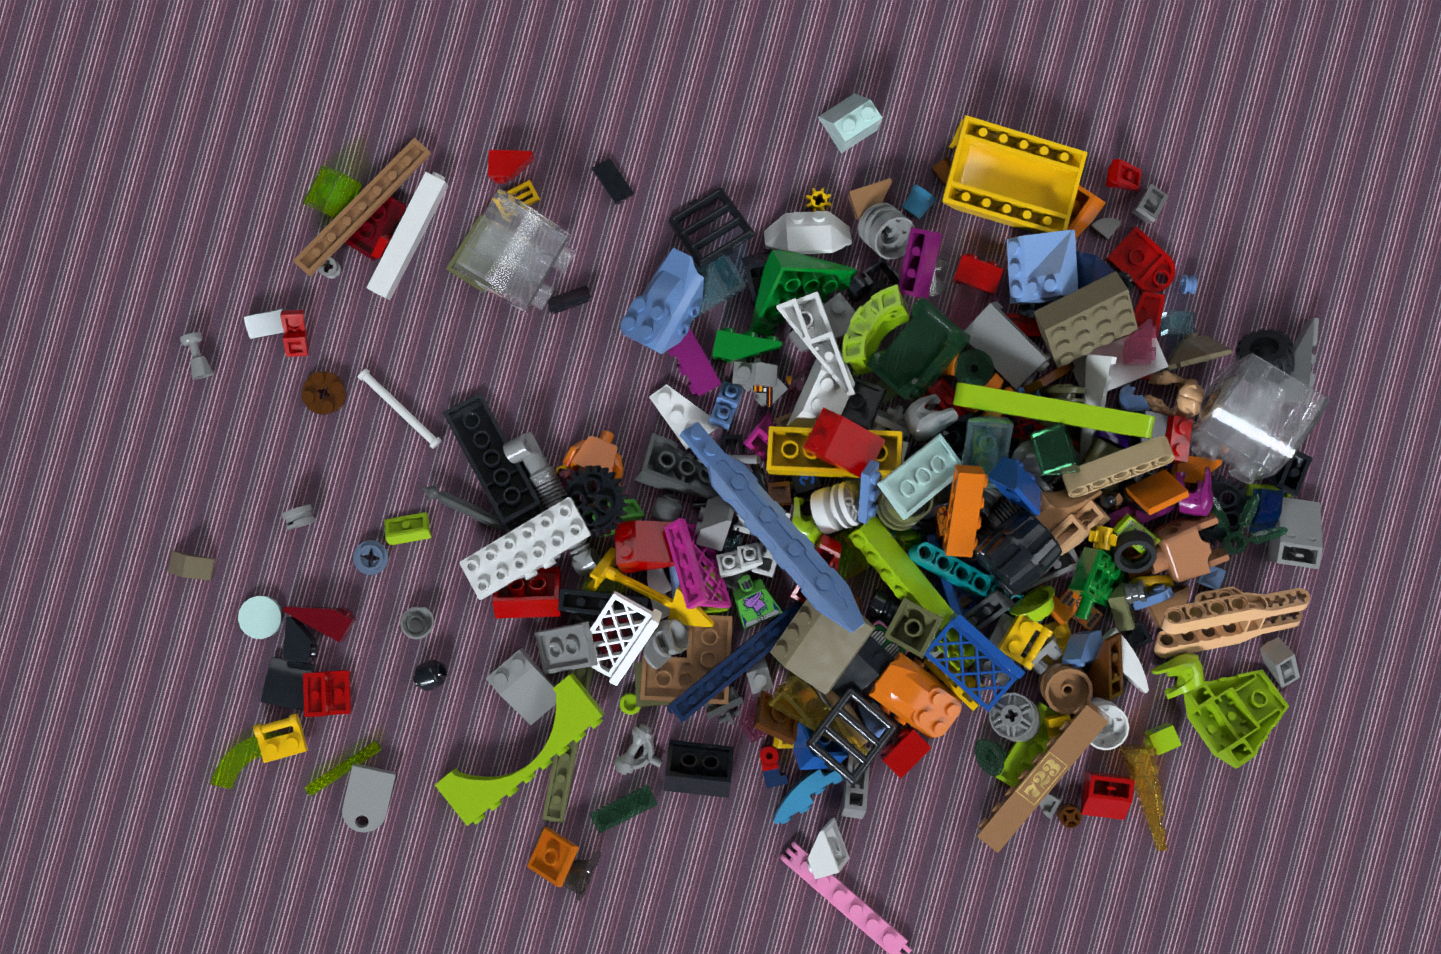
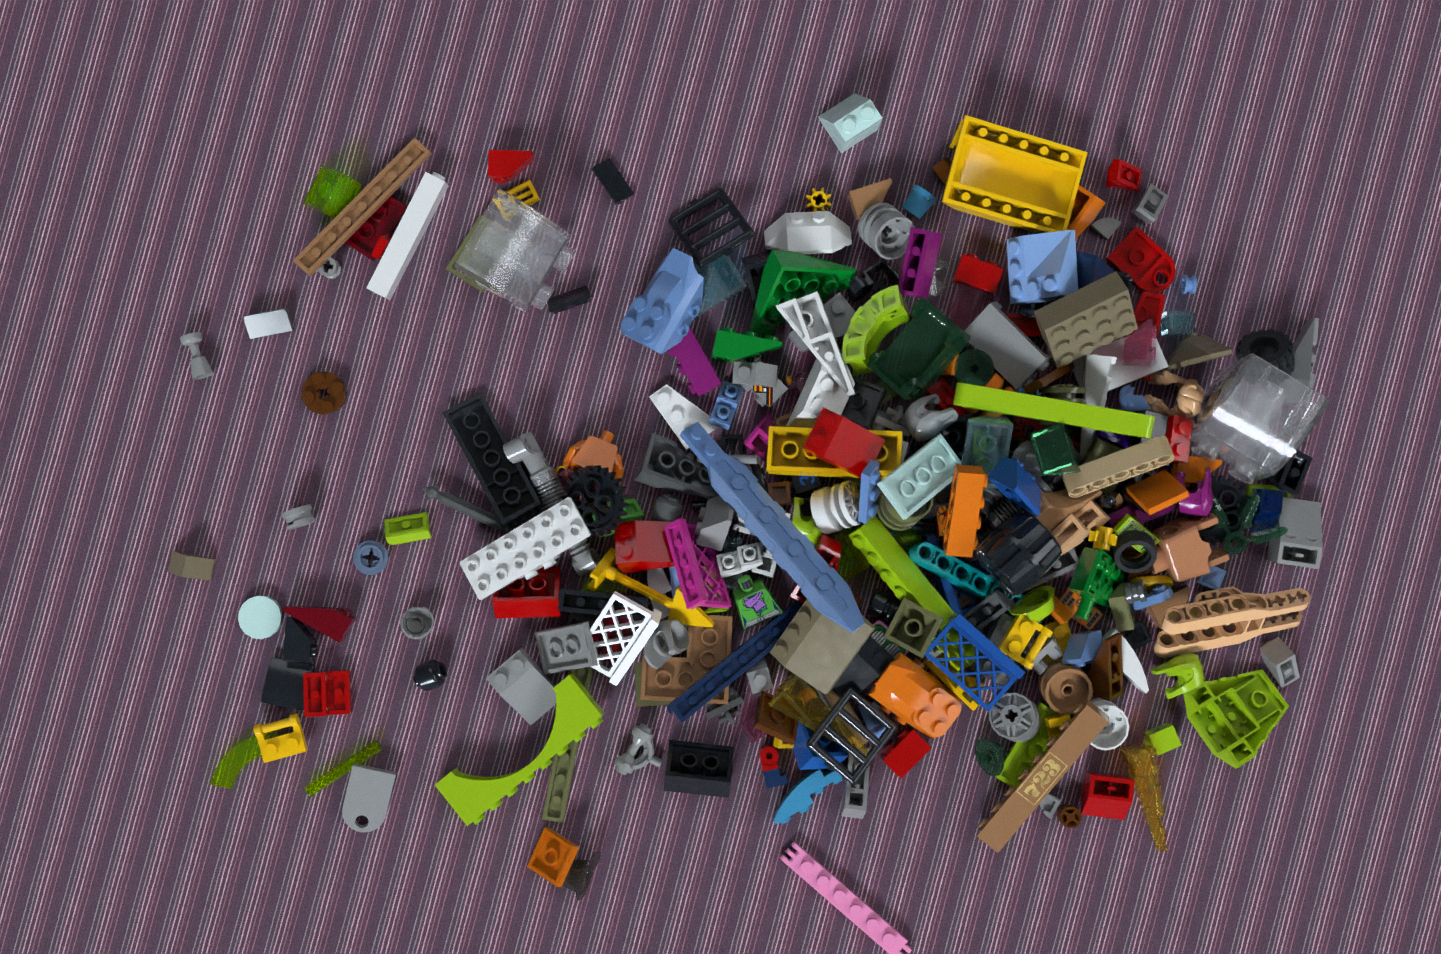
(294, 333): red slope -> none
(399, 408): white bar -> none
(623, 808): clear green plate -> none
(628, 703): lime tile -> none
(828, 852): white slope -> none

